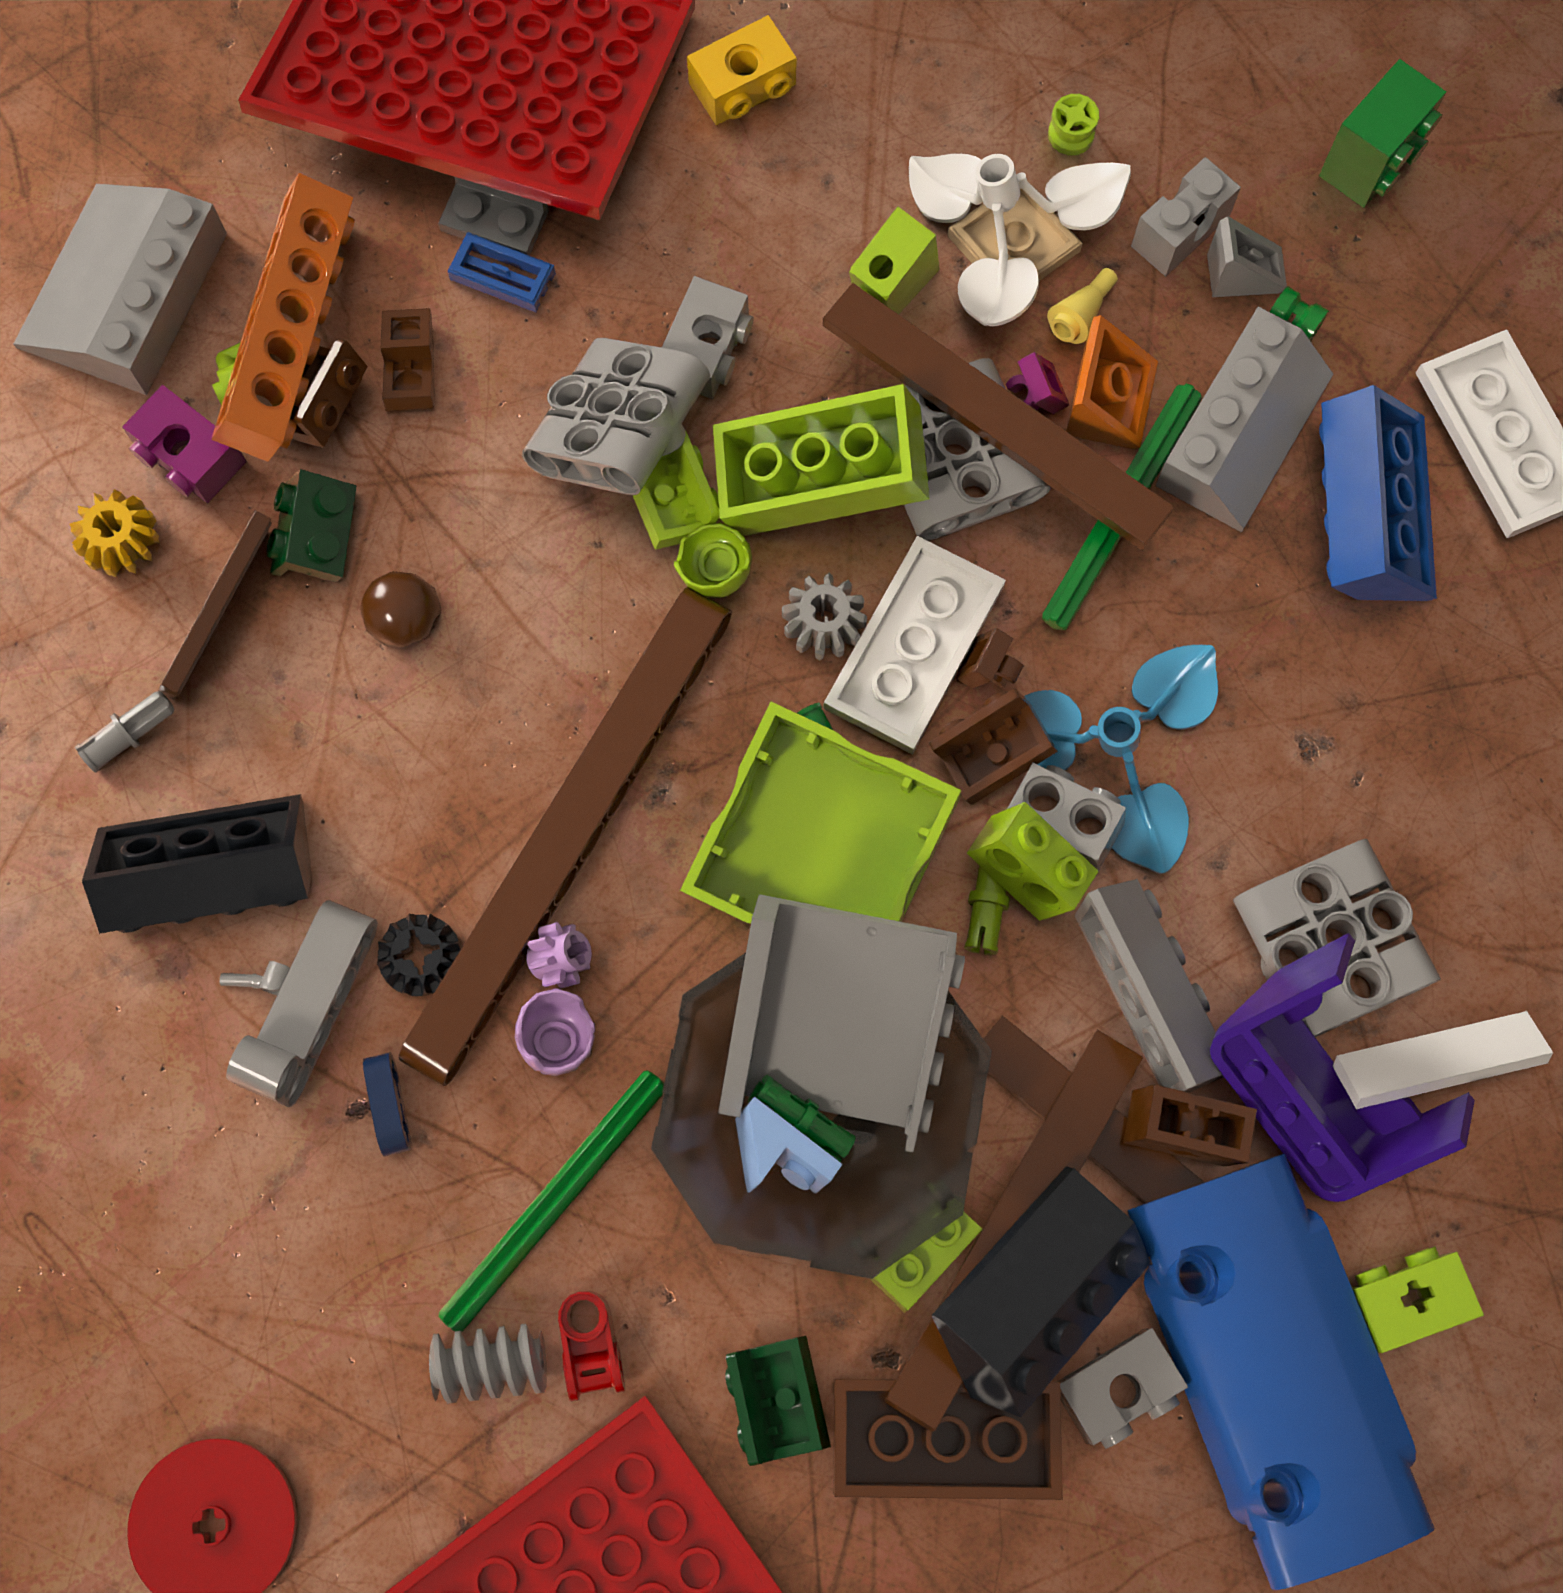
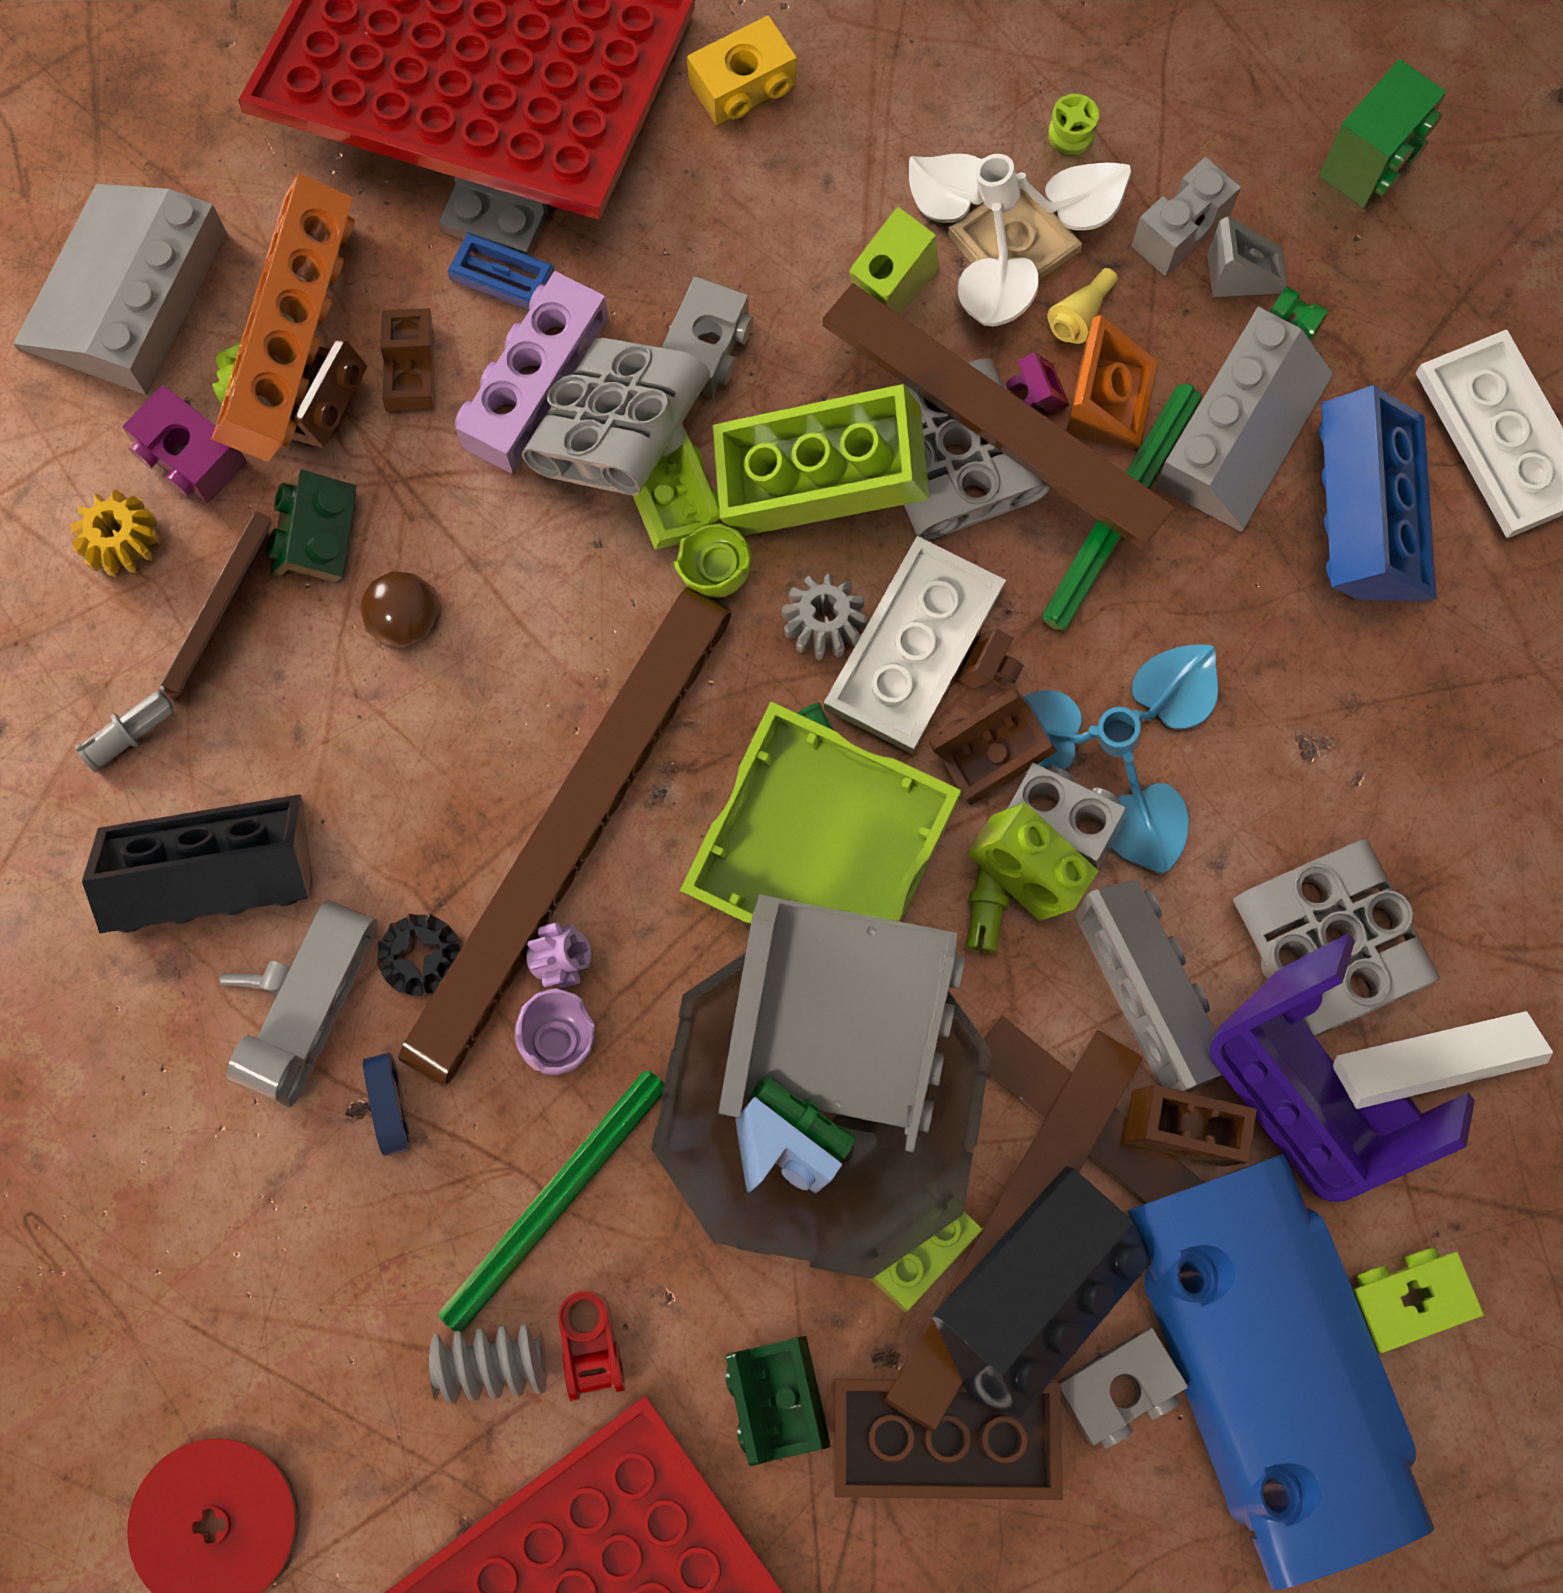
(556, 304): none -> lavender brick

